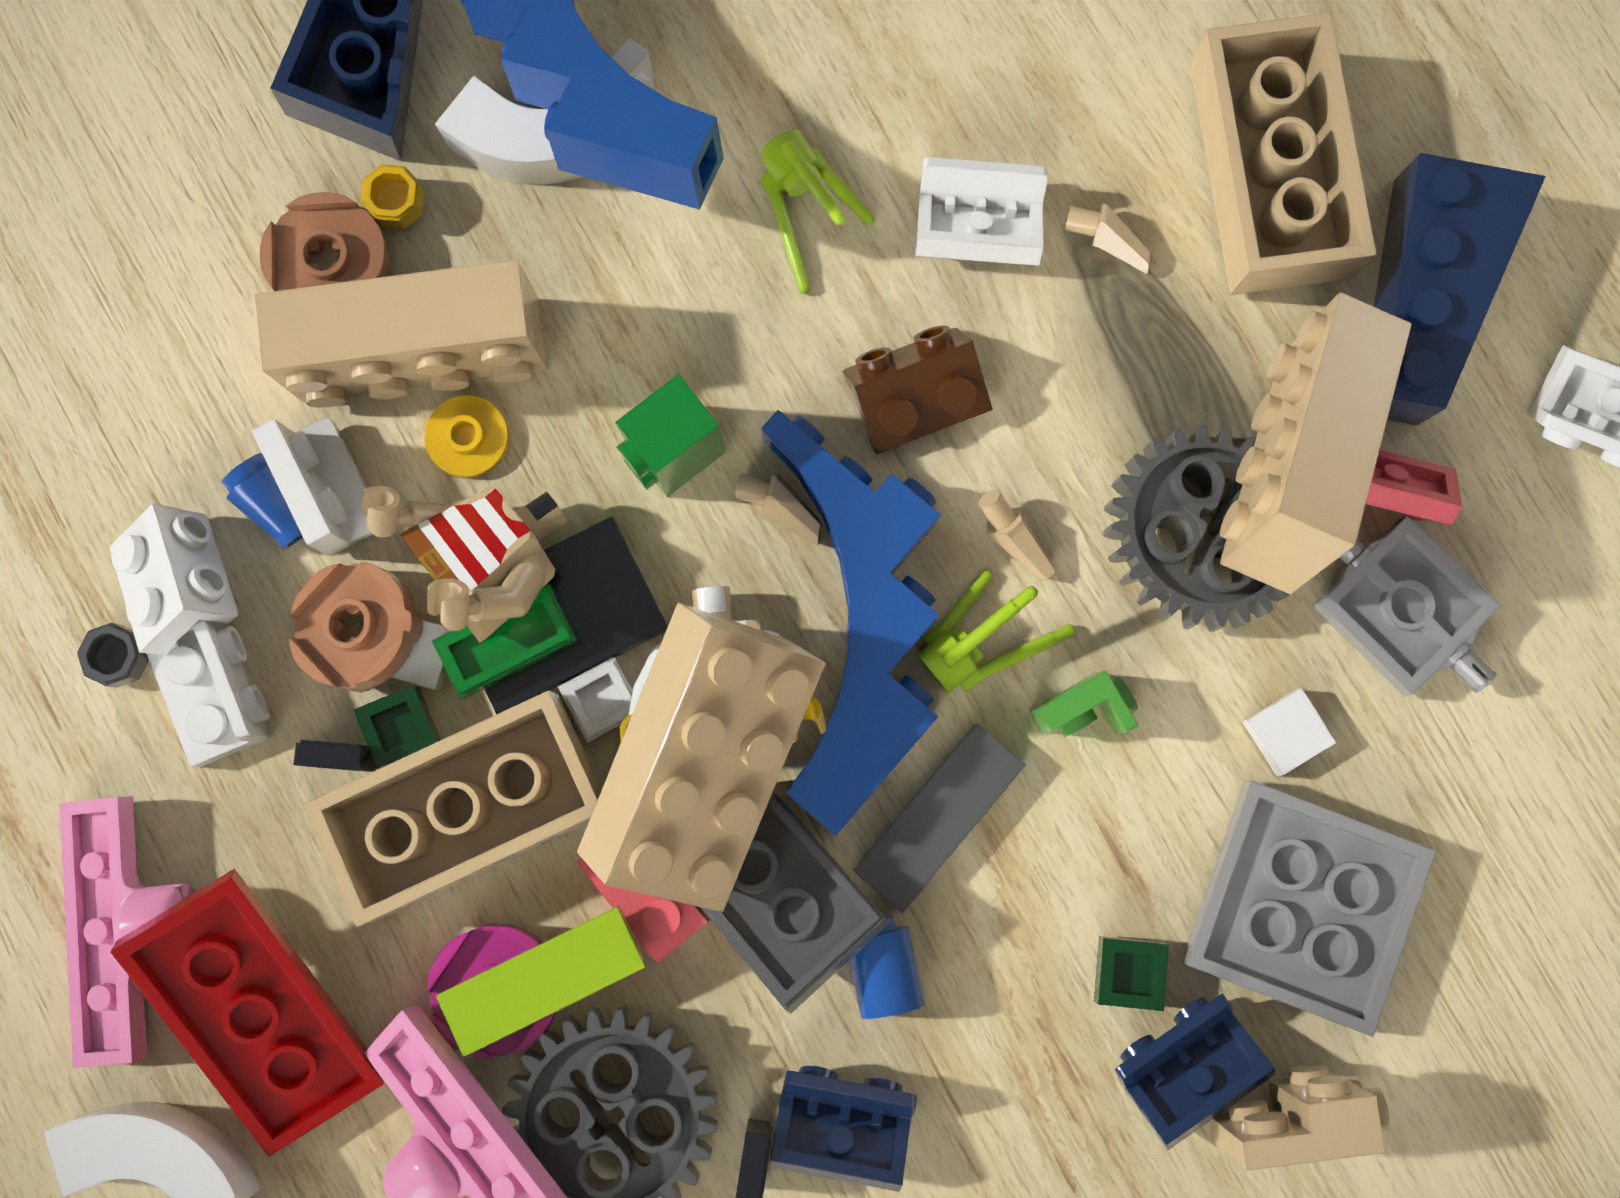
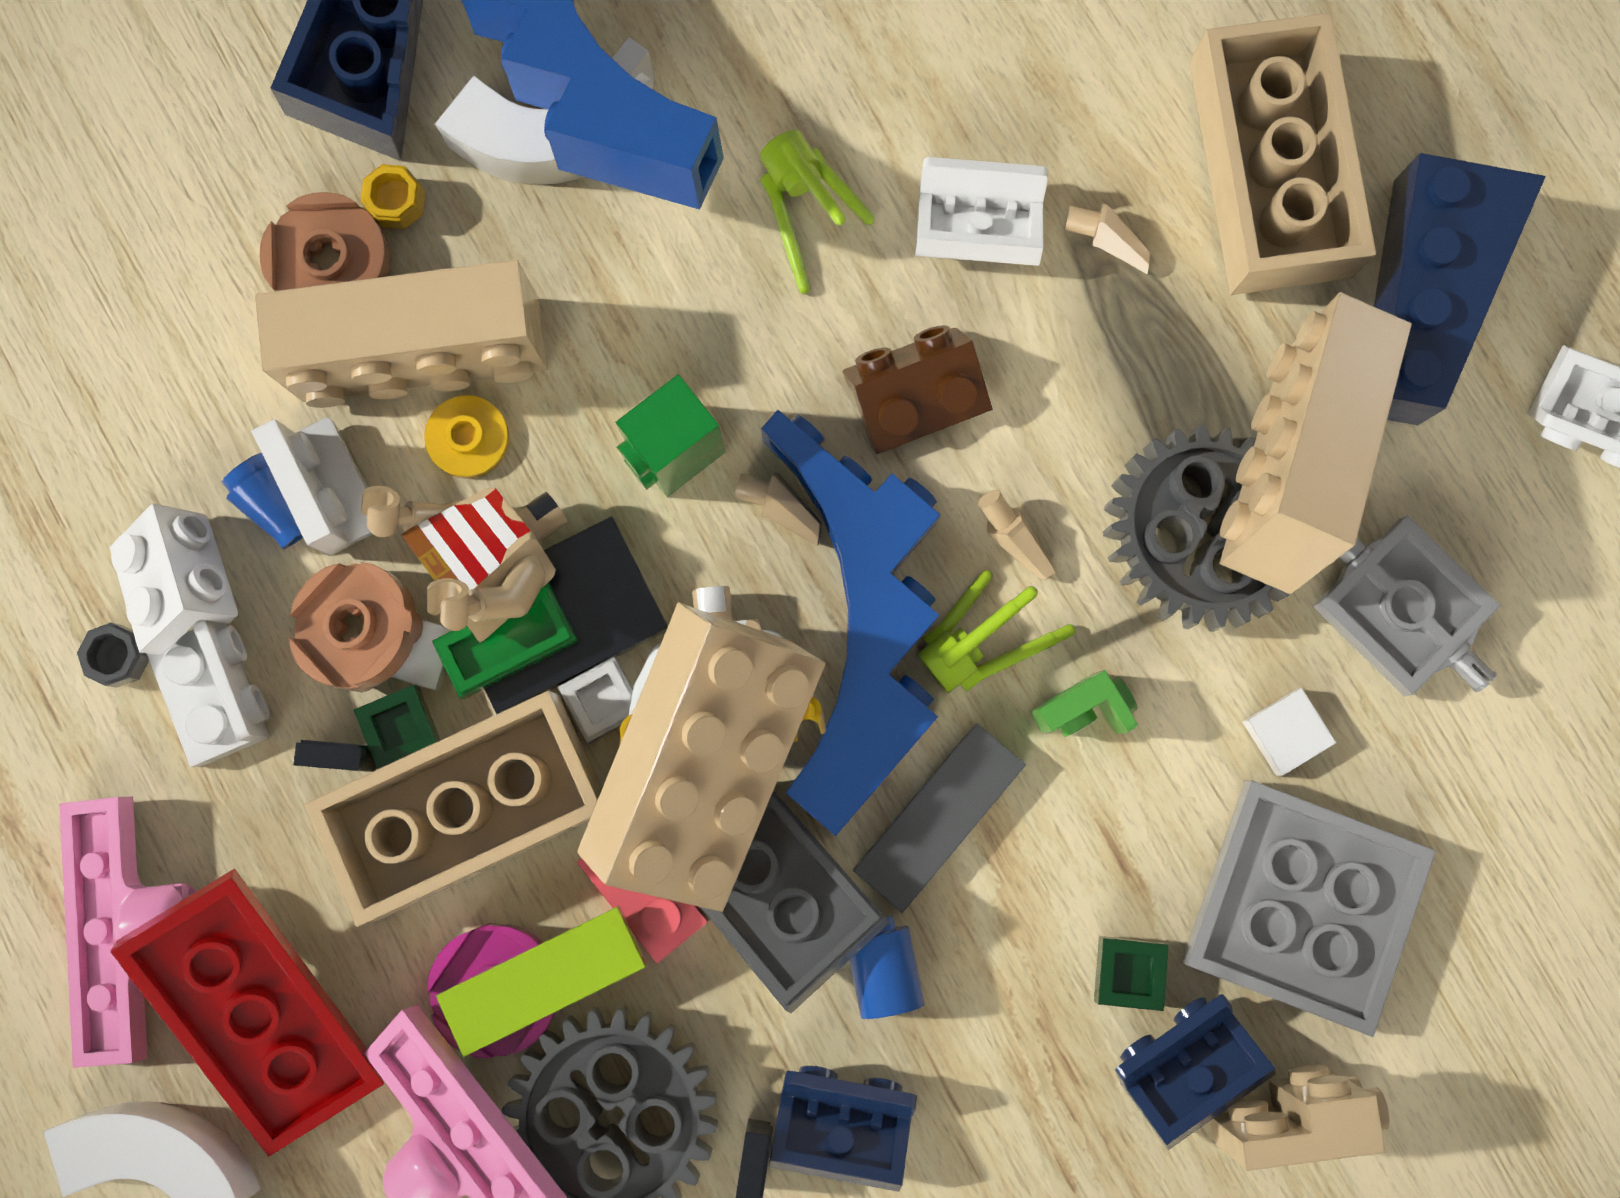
(1415, 488): coral plate -> none

